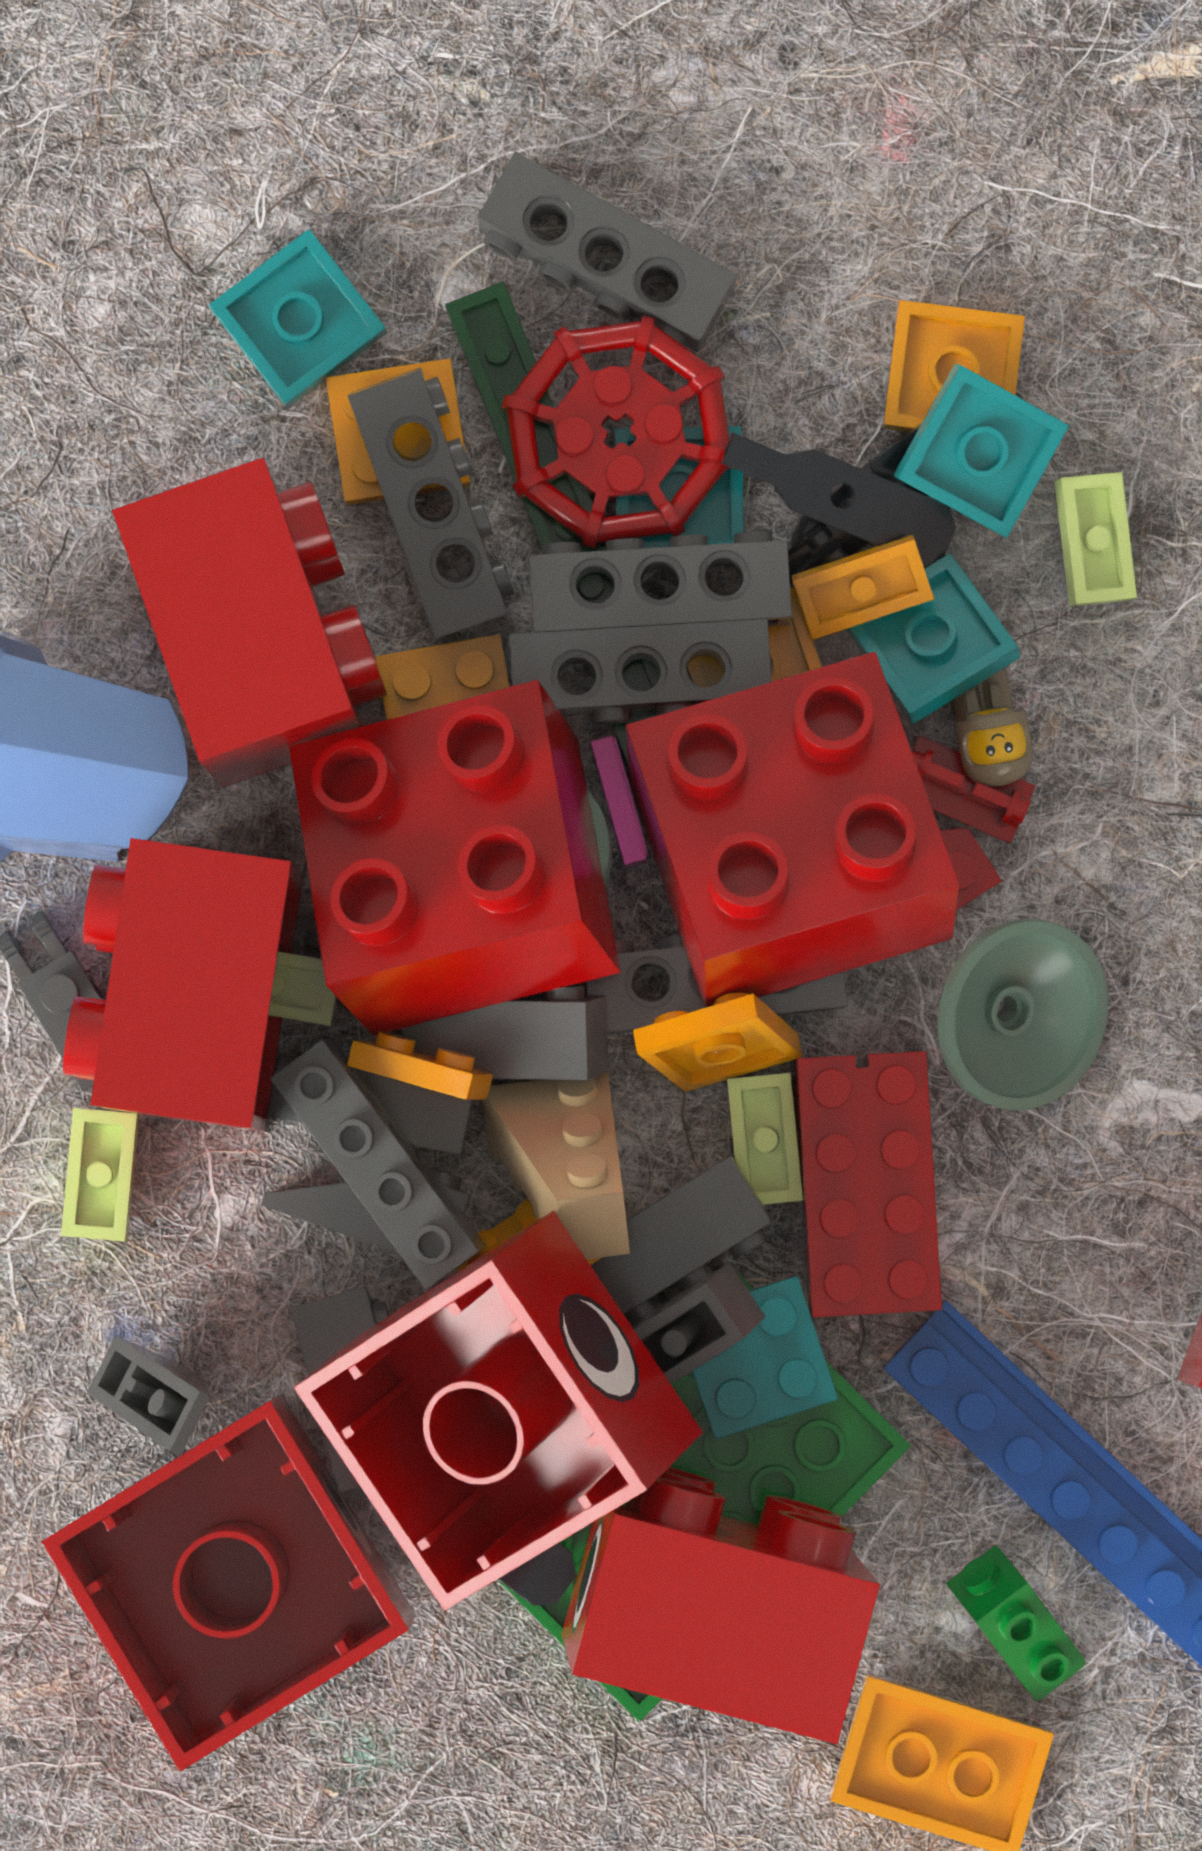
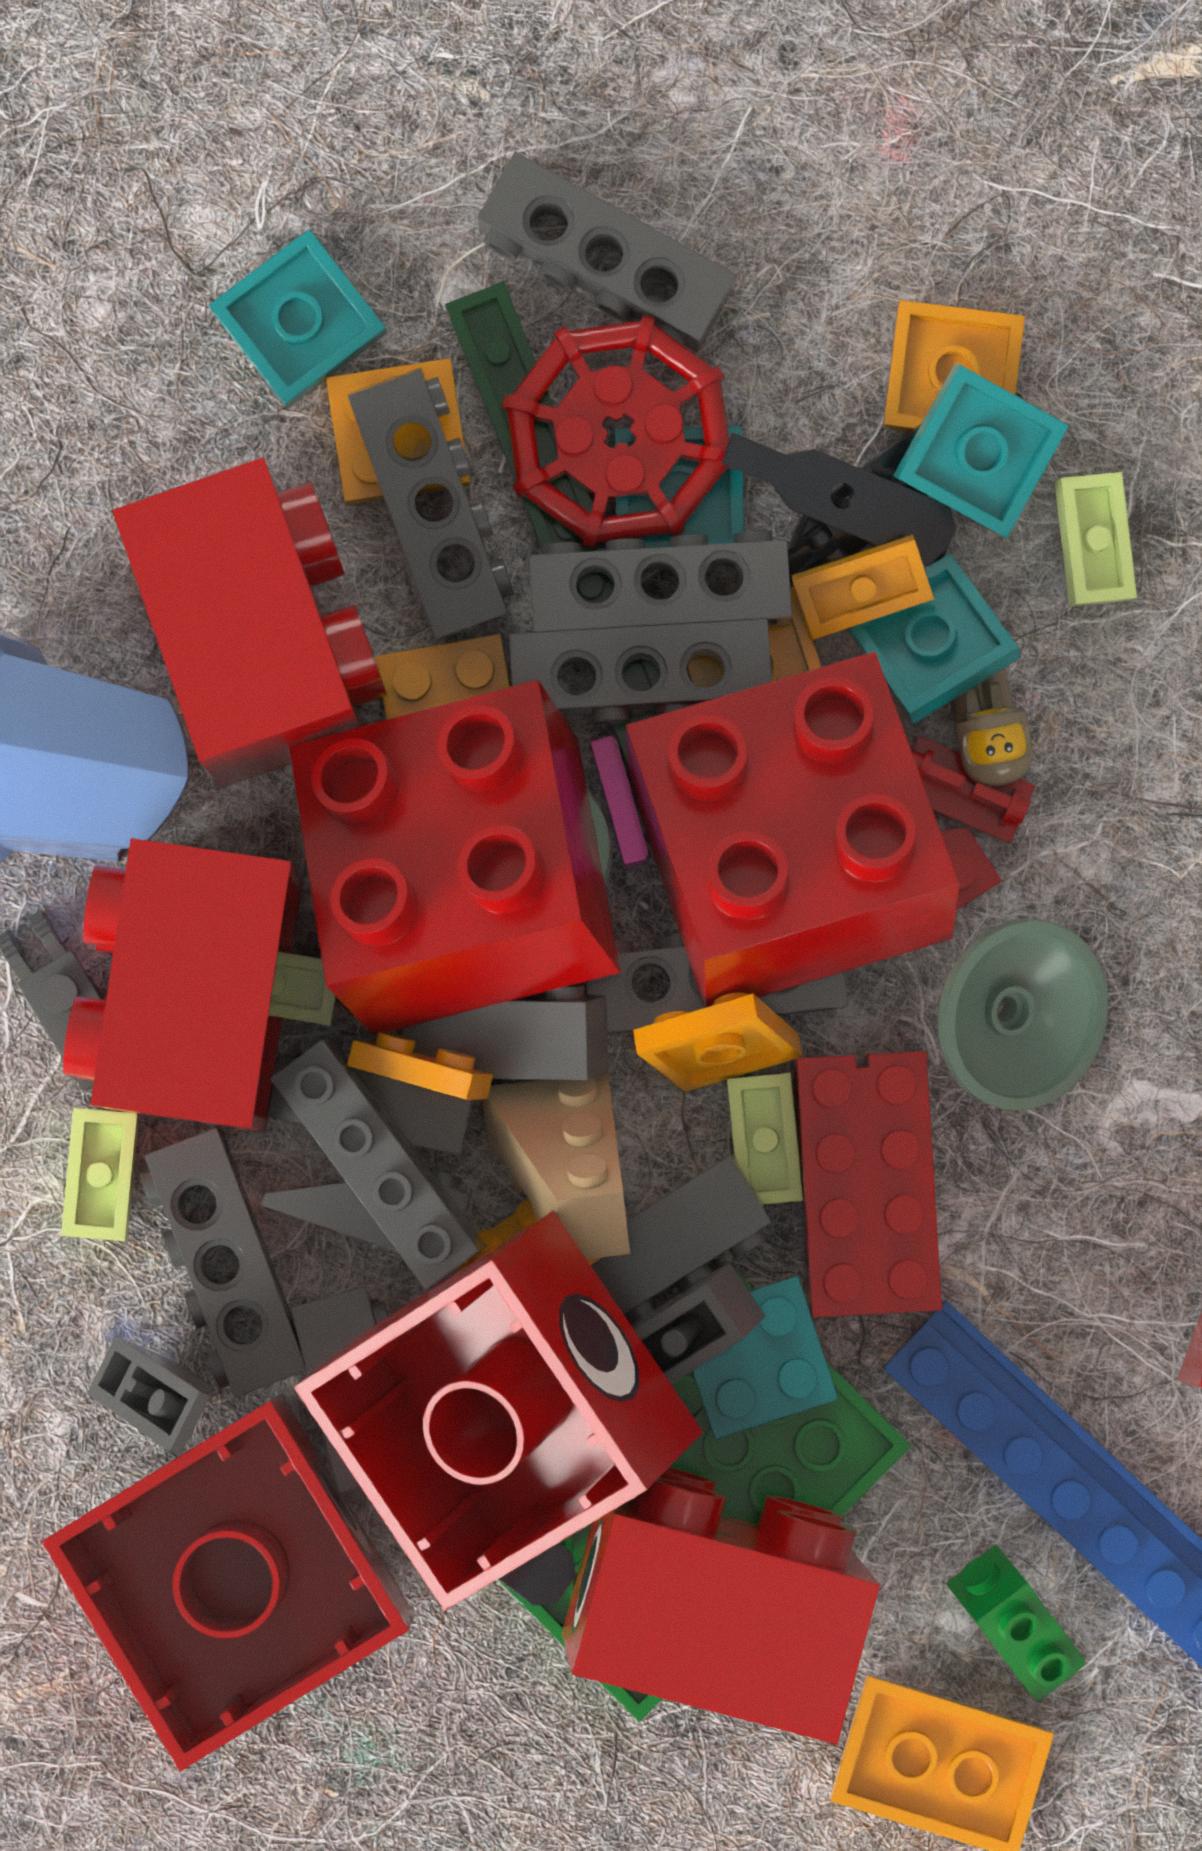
(209, 1163): none -> dark grey brick

